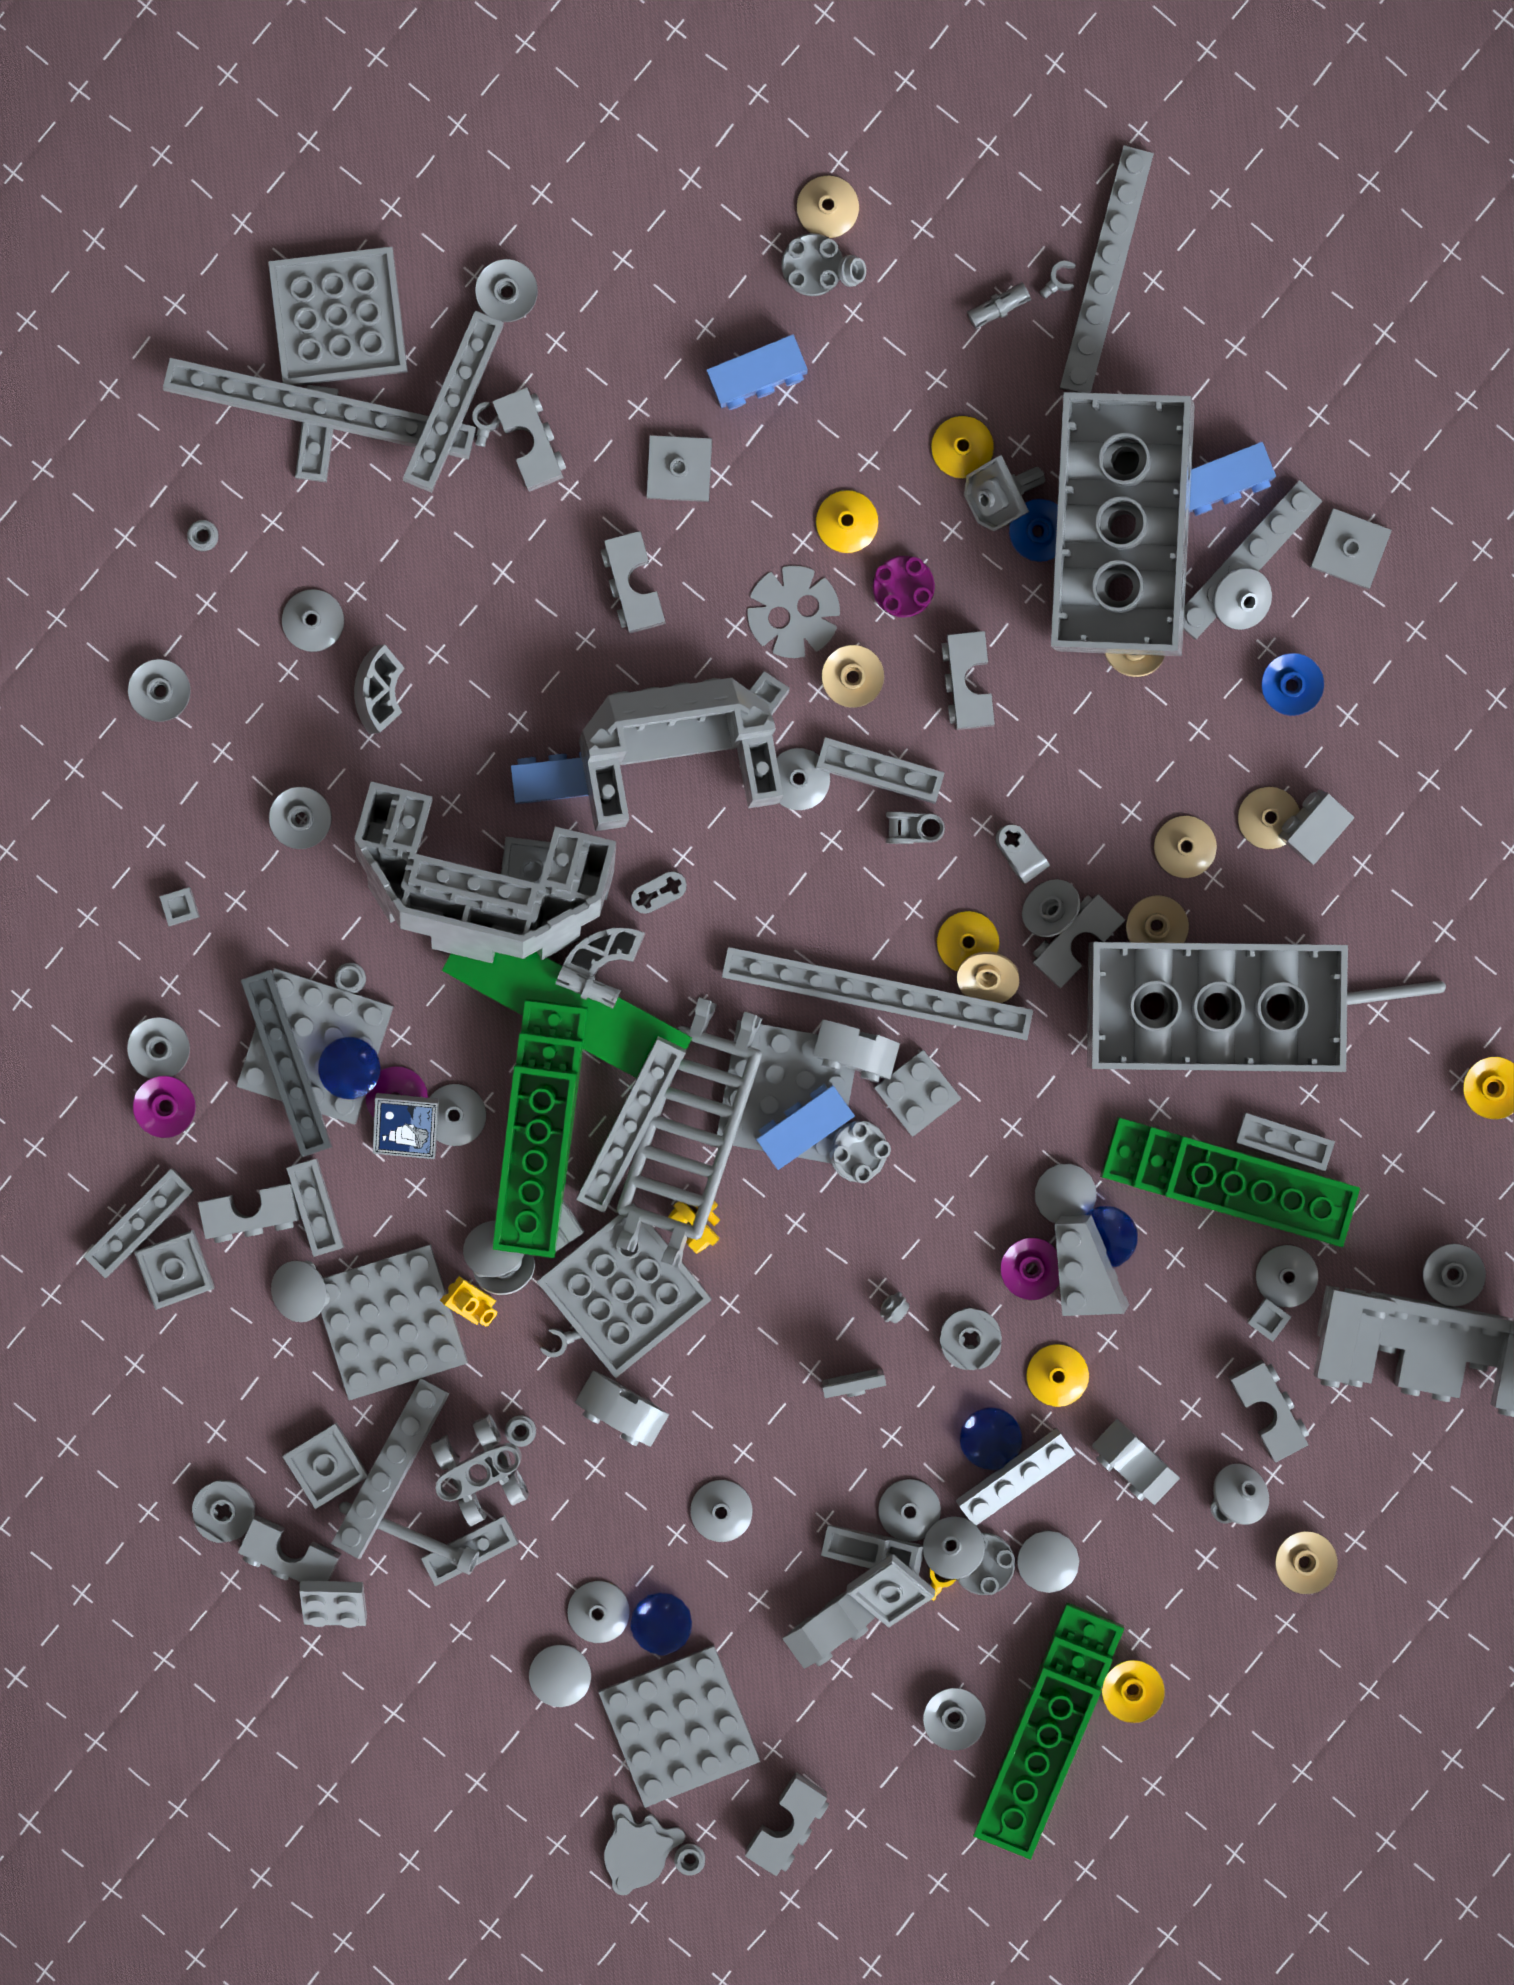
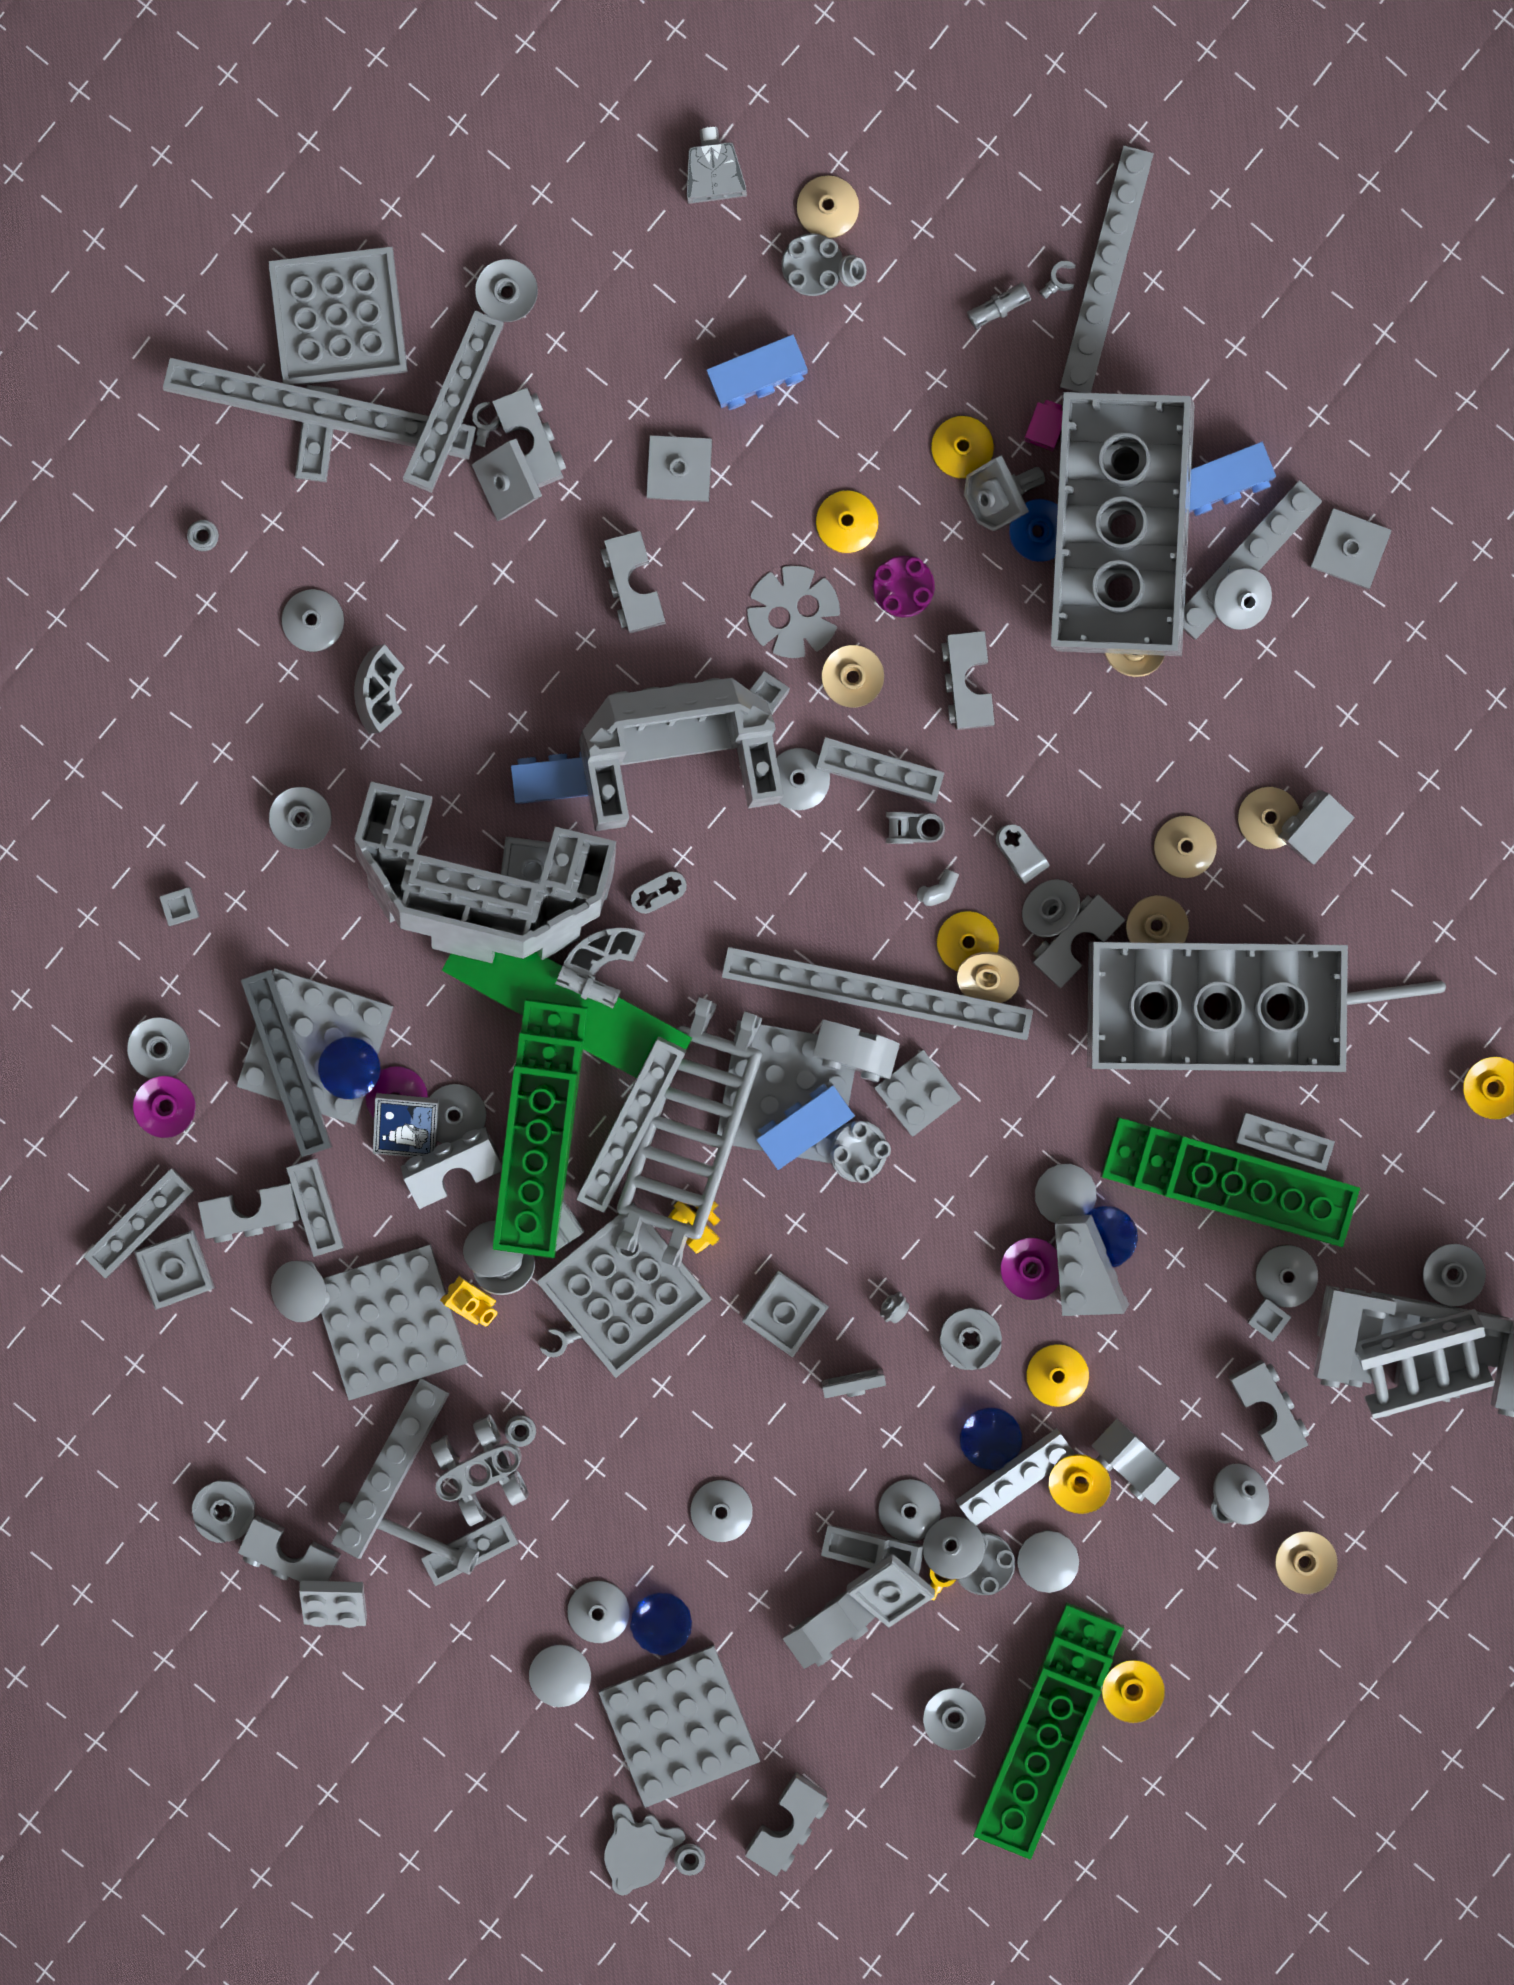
(143, 690): light grey dish -> none
(325, 1465): light grey plate -> none
(350, 977): light grey plate -> none
(471, 1152): none -> light grey arch
(506, 480): none -> light grey plate
(621, 1409): light grey brick -> none
(713, 170): none -> light grey torso
(785, 1313): none -> light grey plate
(938, 893): none -> light grey arm
(1045, 425): none -> dark pink brick
(1076, 1496): none -> yellow dish
(1308, 679): blue dish -> none
(1417, 1340): none -> light grey fence

